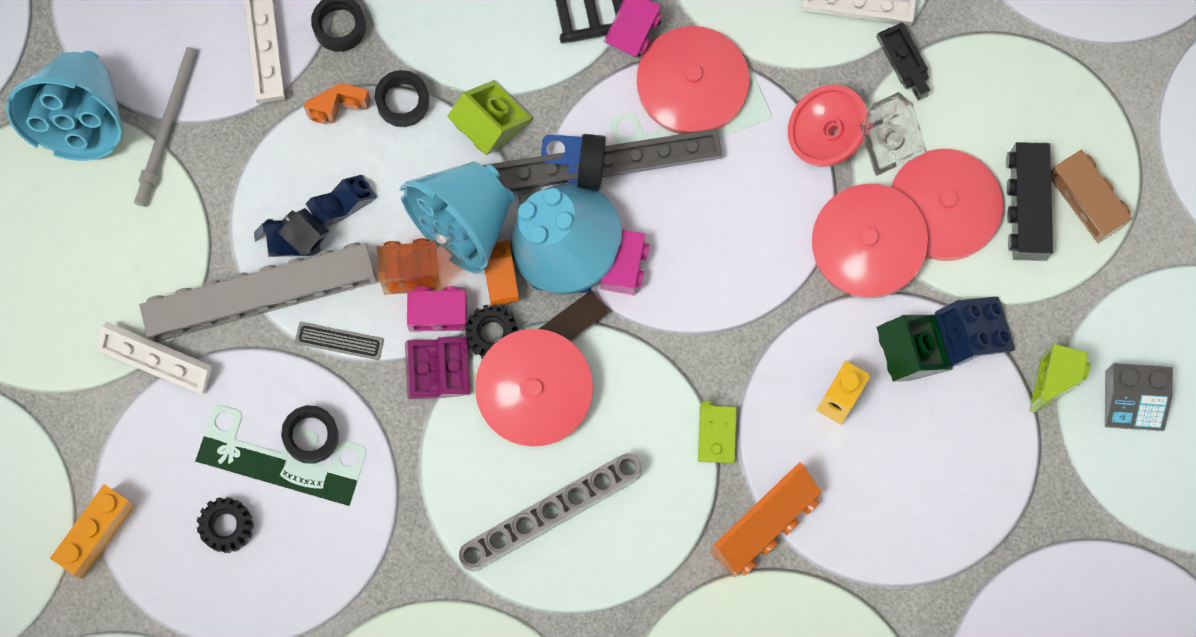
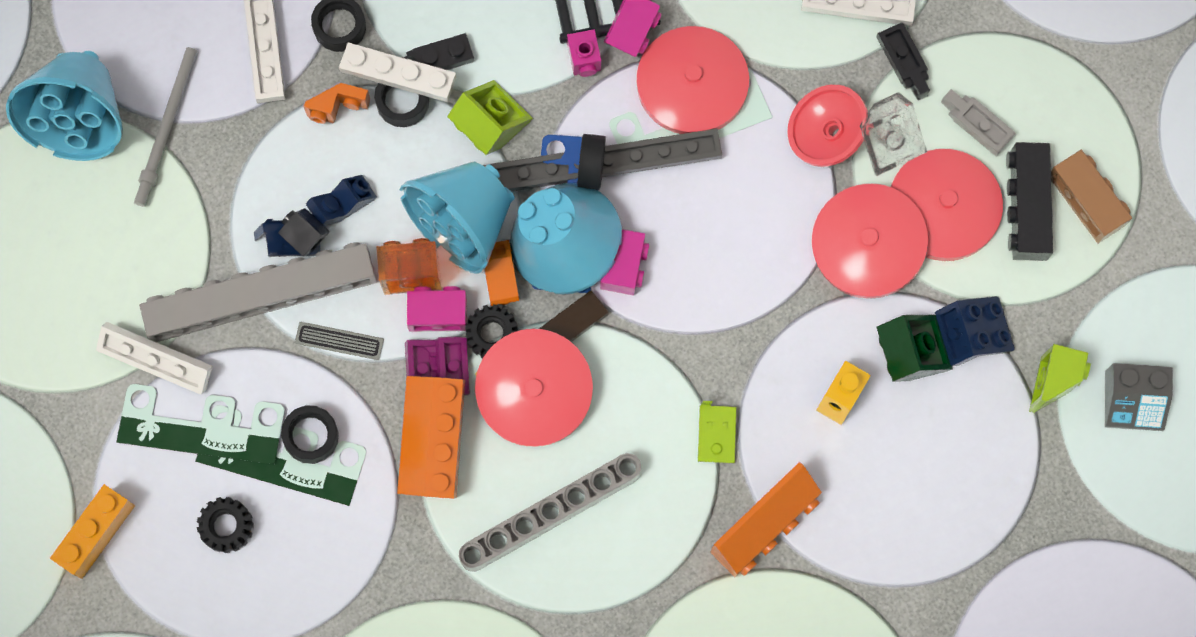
(206, 437): none -> piece
(397, 72): none -> white plate
(431, 437): none -> orange slope
(444, 53): none -> black hinge
(584, 53): none -> dark pink brick
(978, 121): none -> light grey hinge

